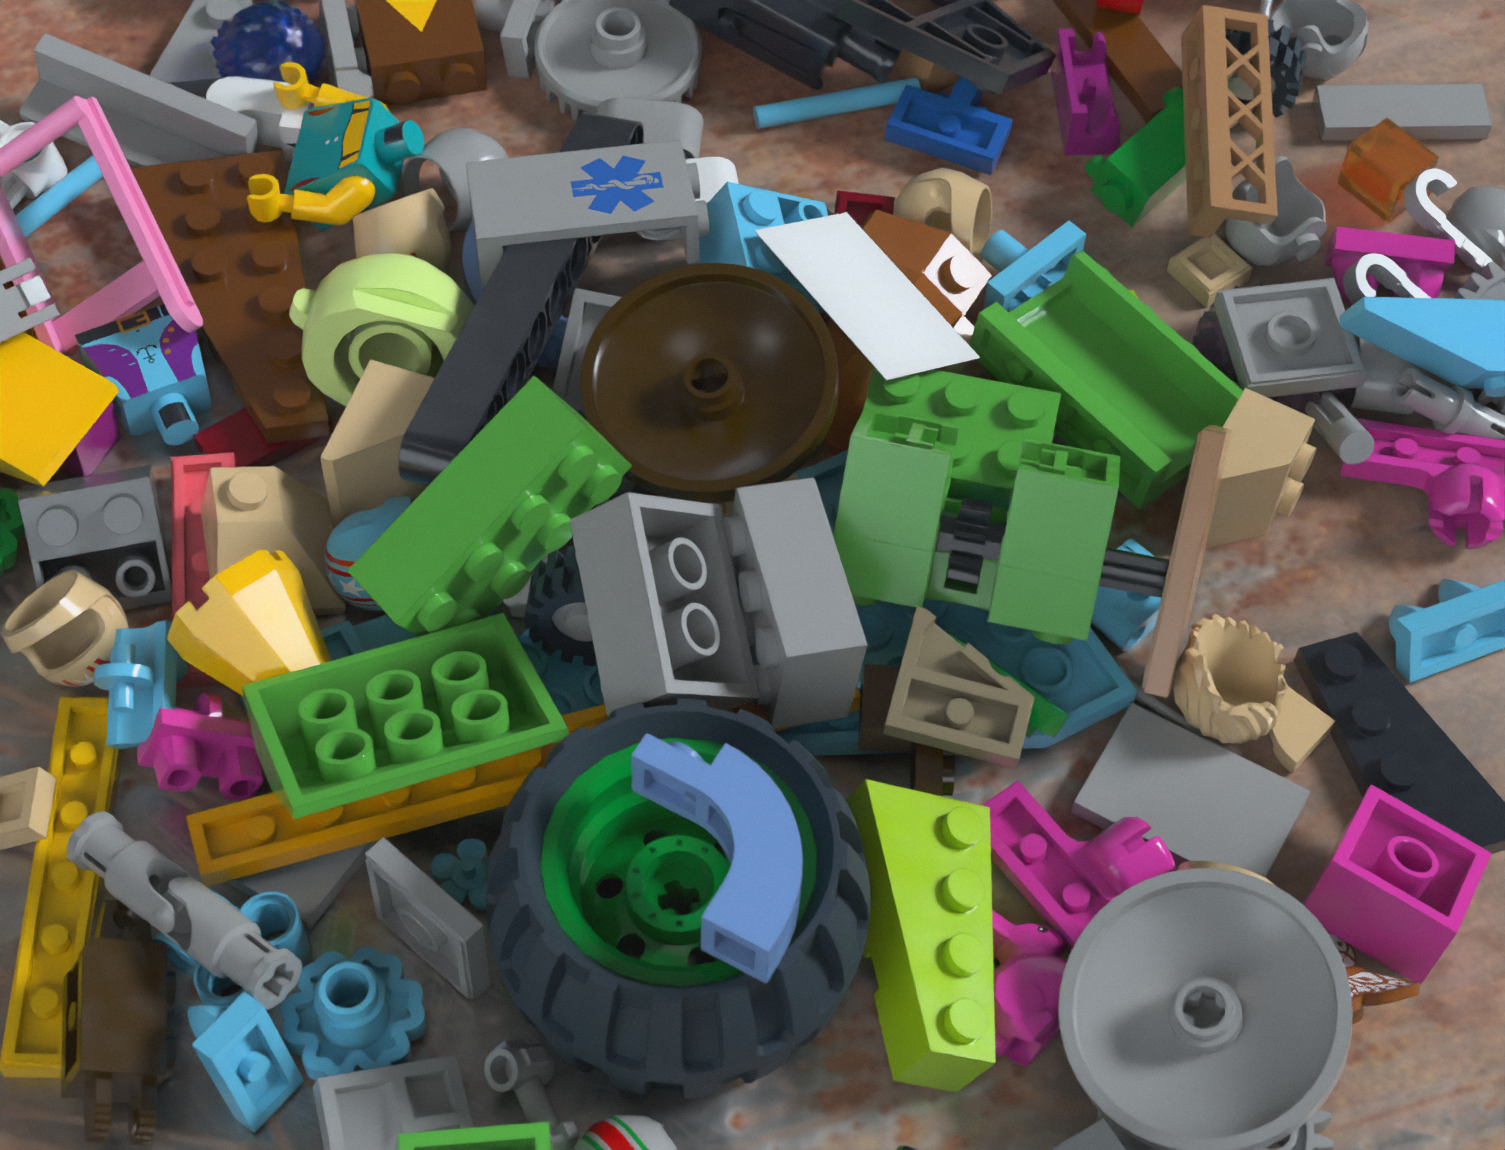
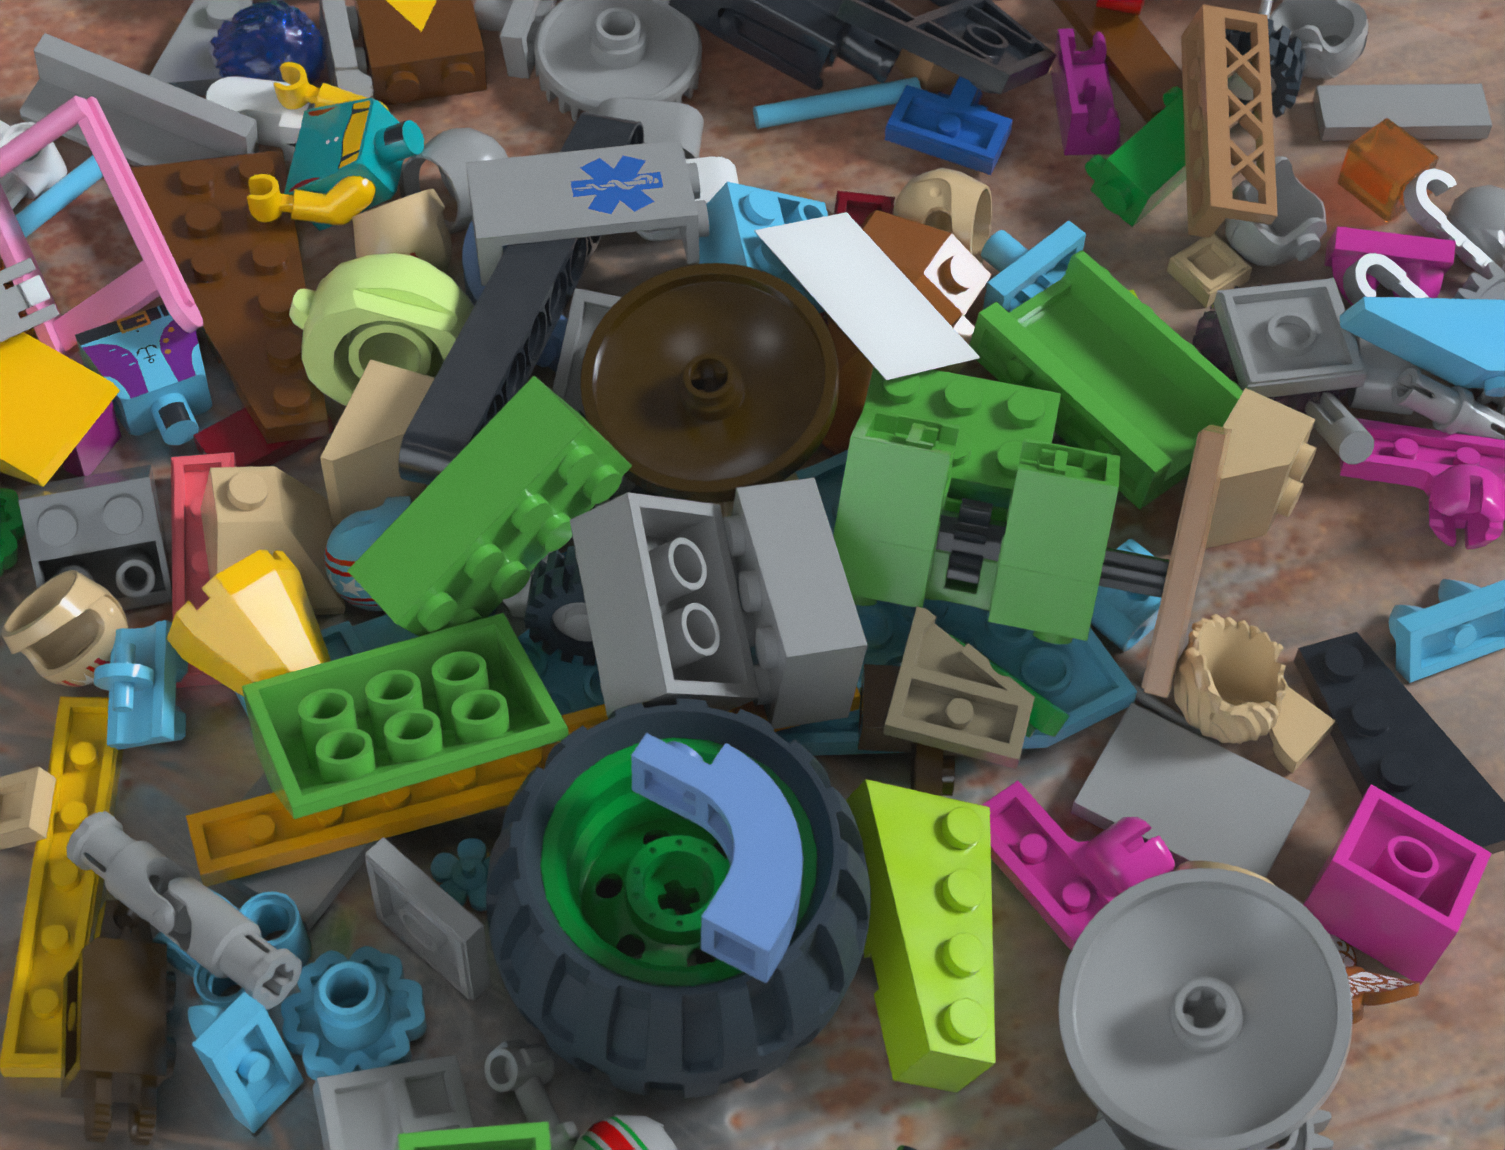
(200, 744): dark pink hips -> none
(1025, 988): dark pink animal -> none

